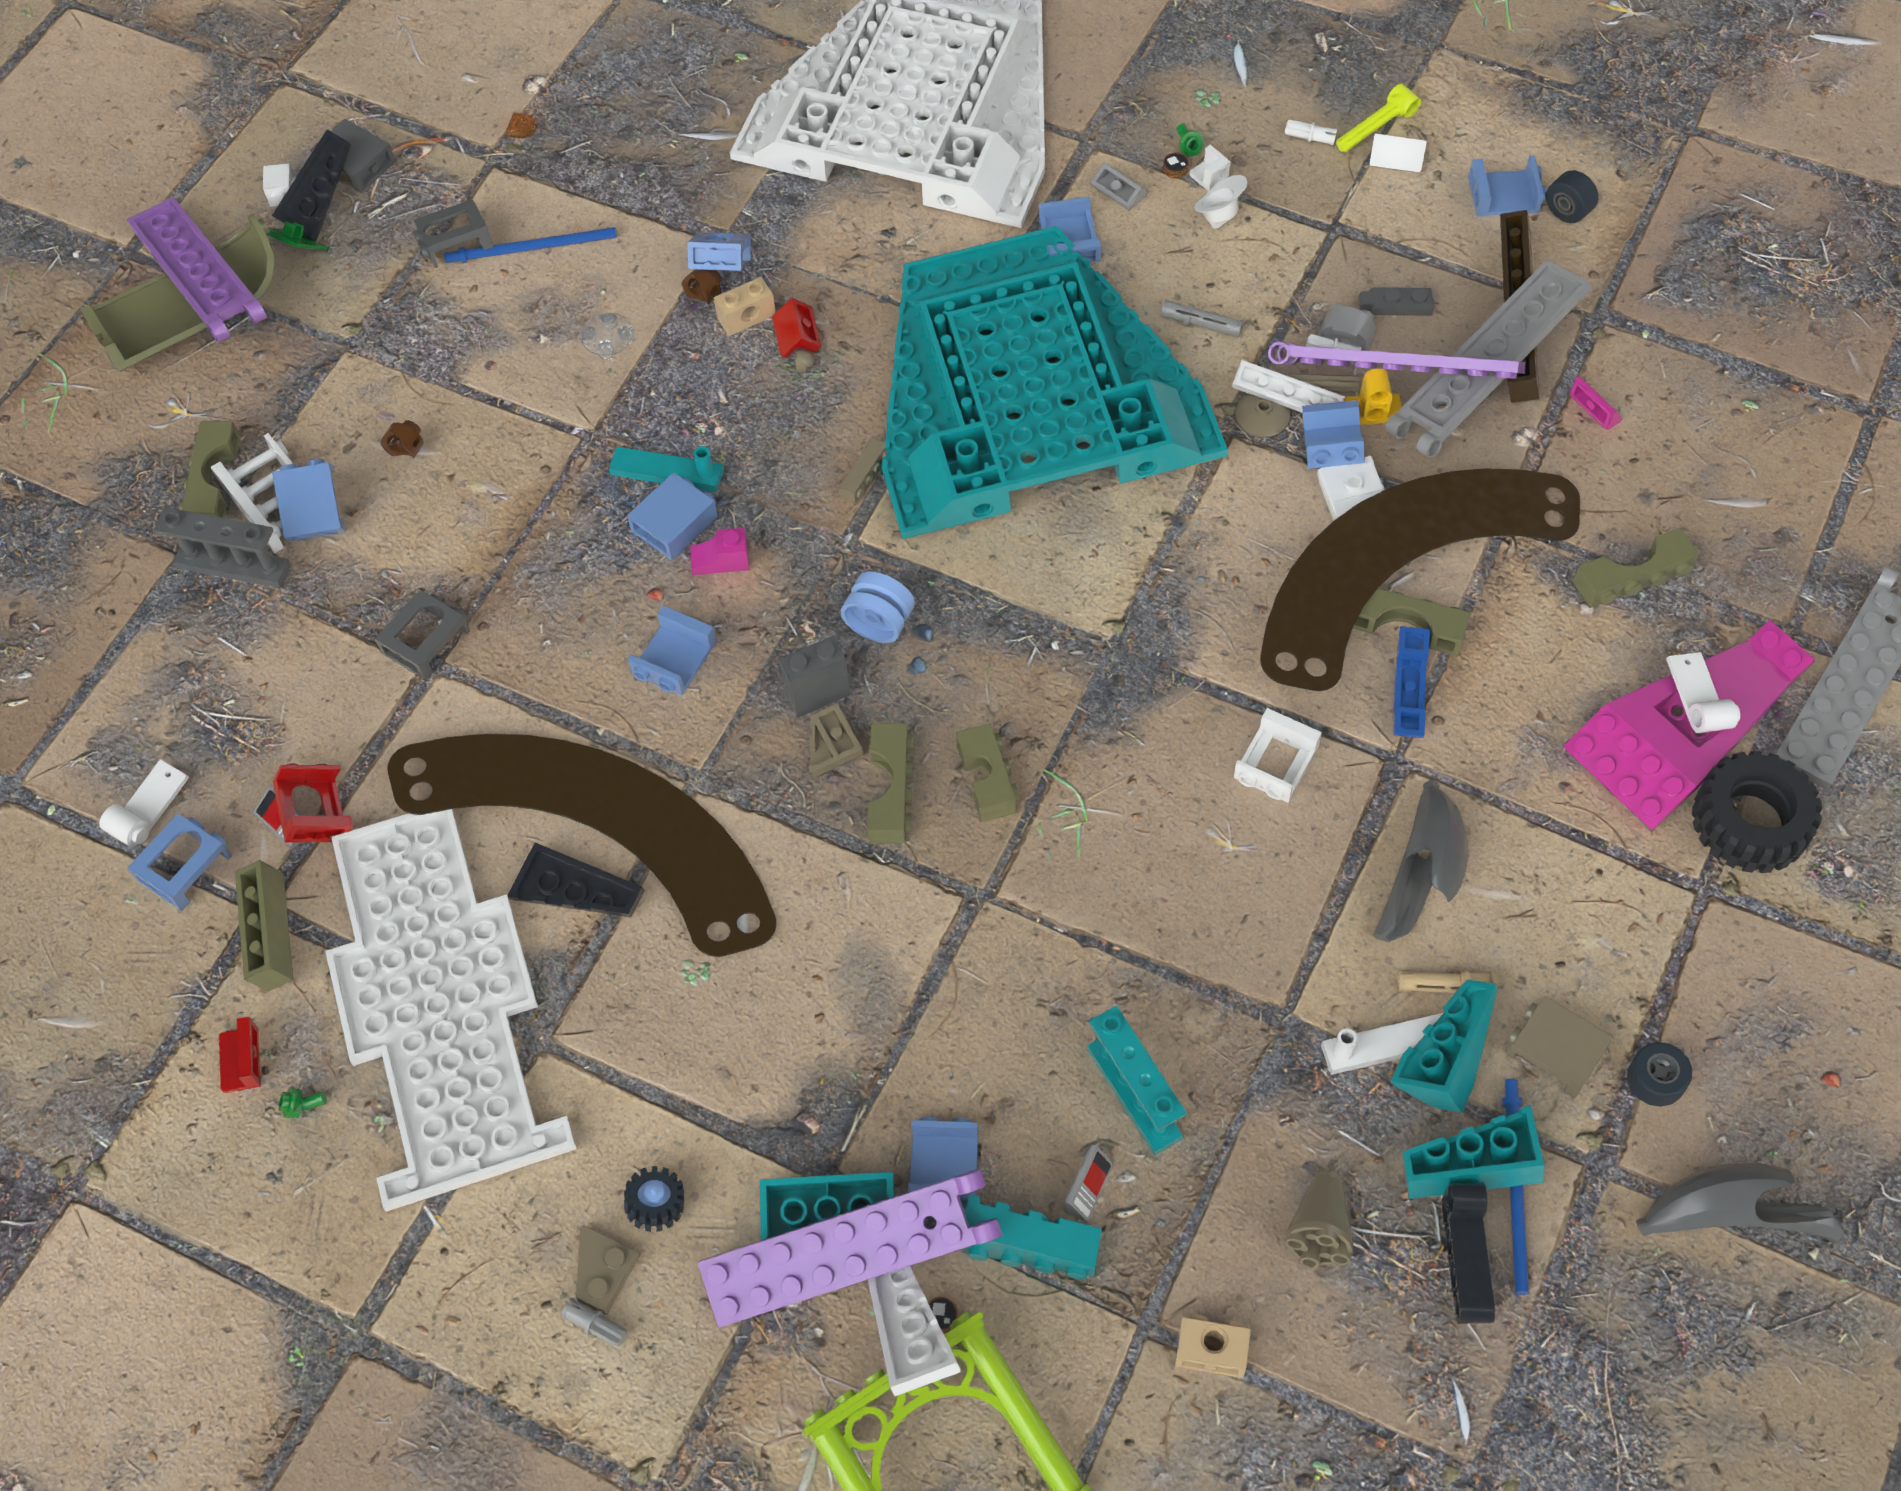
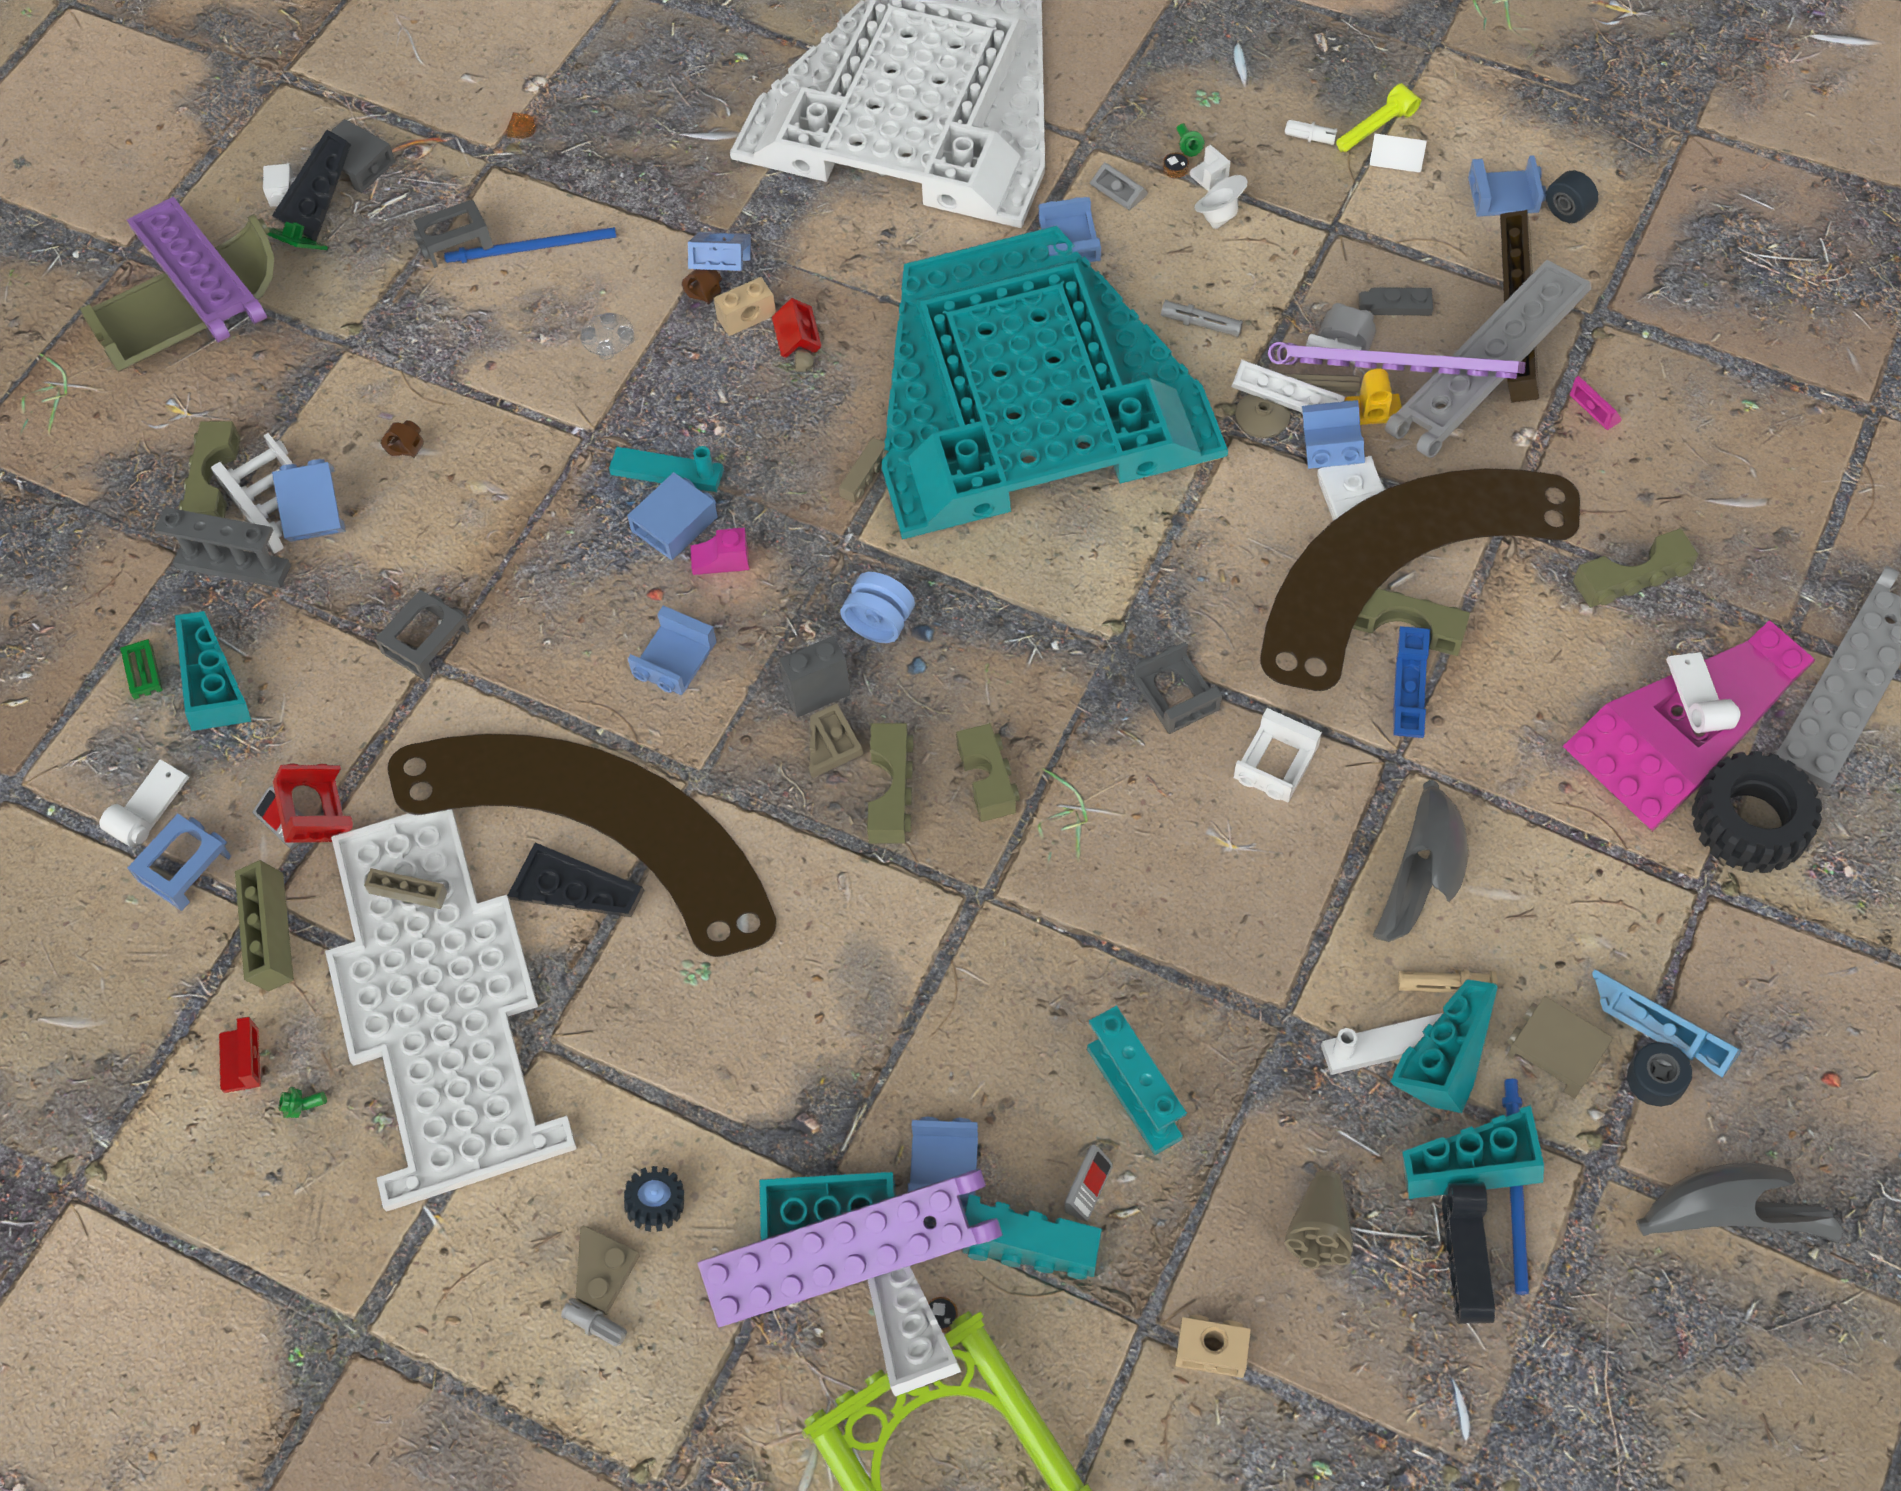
(146, 687): none -> green tile
(207, 682): none -> teal wedge
(405, 888): none -> dark tan piece
(1181, 715): none -> dark grey panel
(1664, 1025): none -> dark azure wedge

